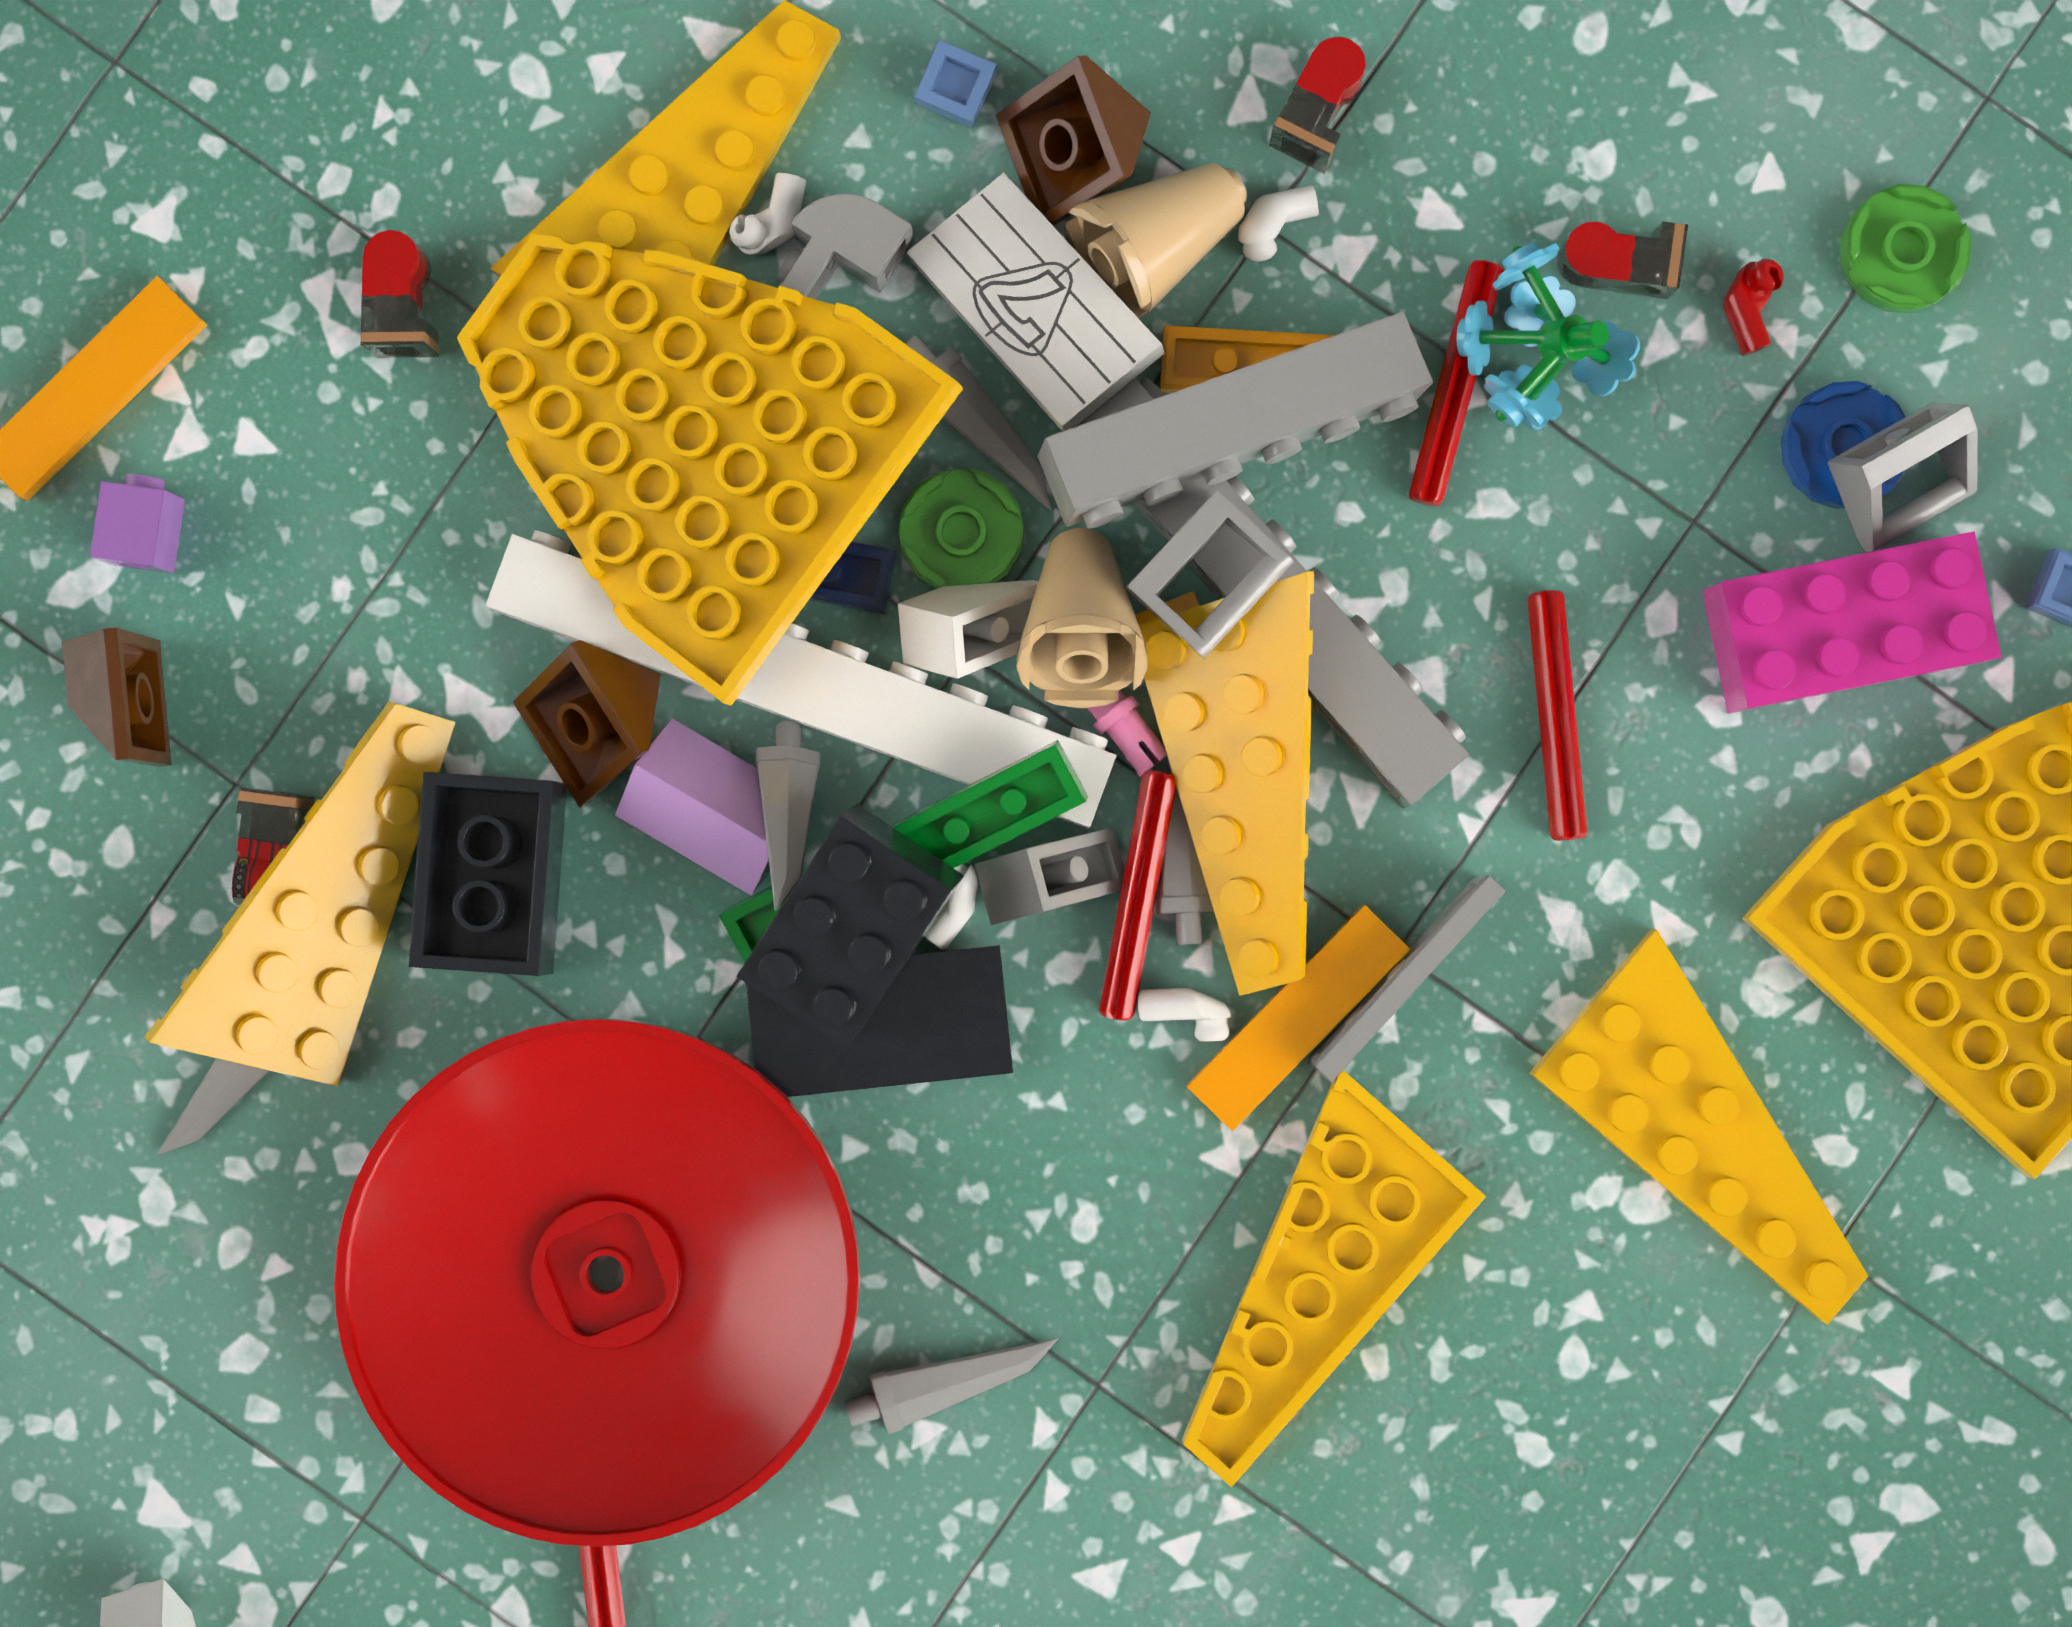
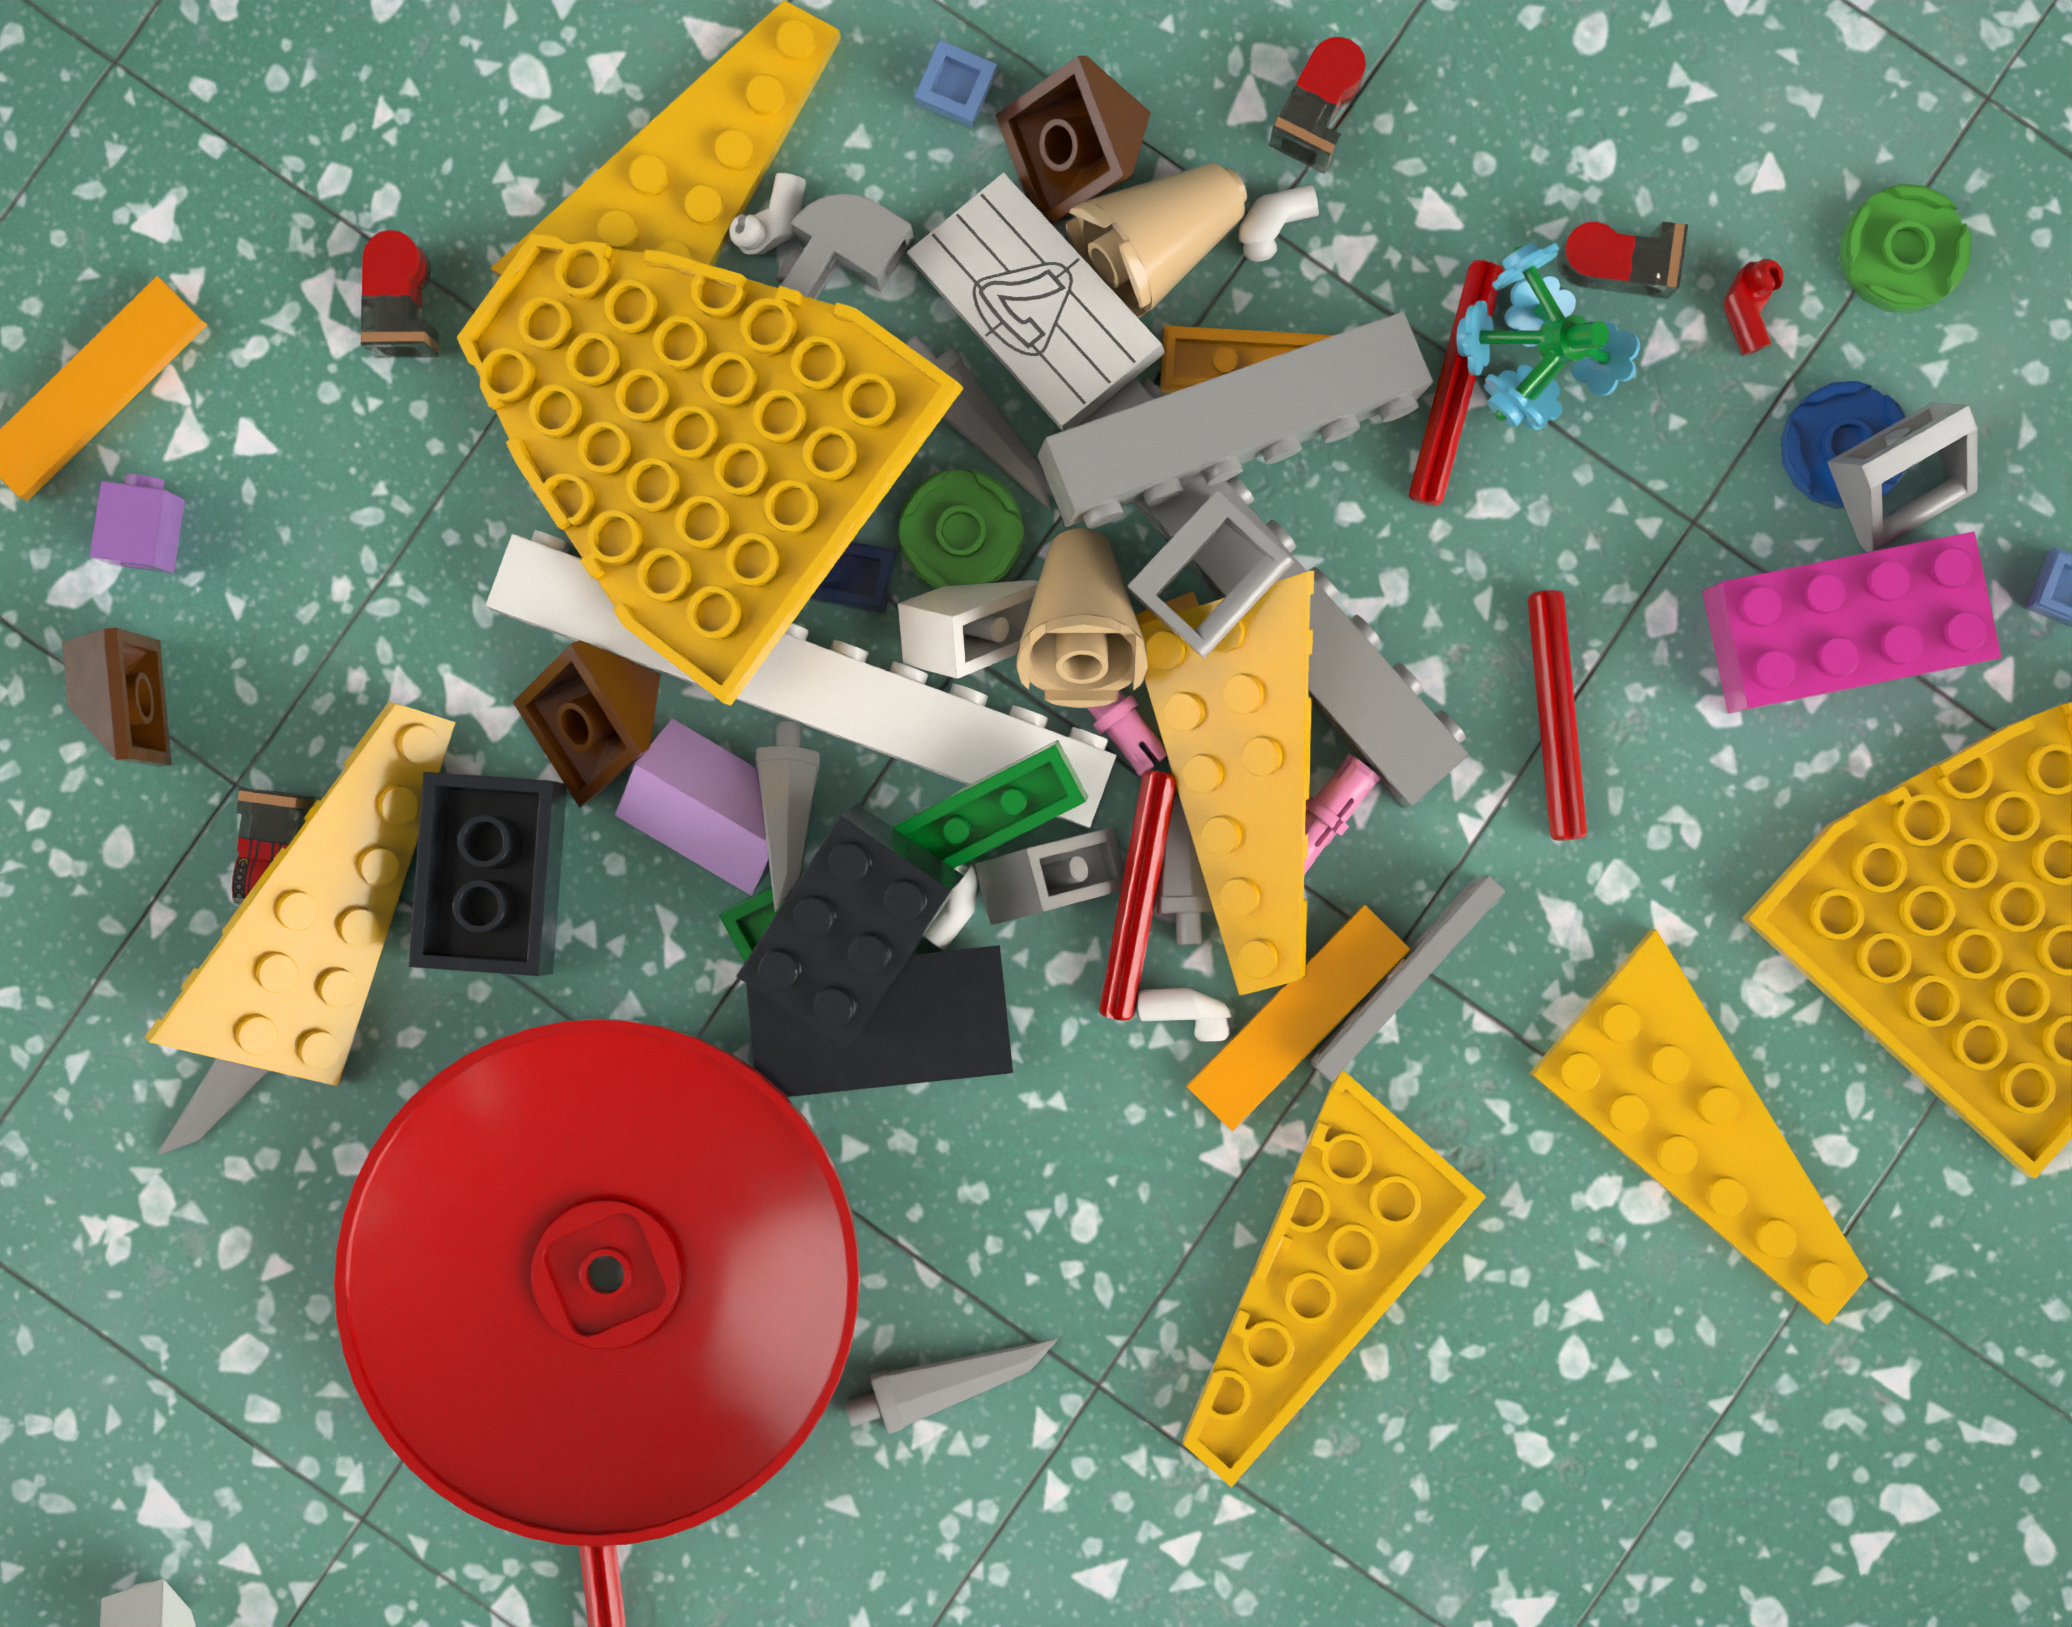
(1335, 804): none -> bright pink pin

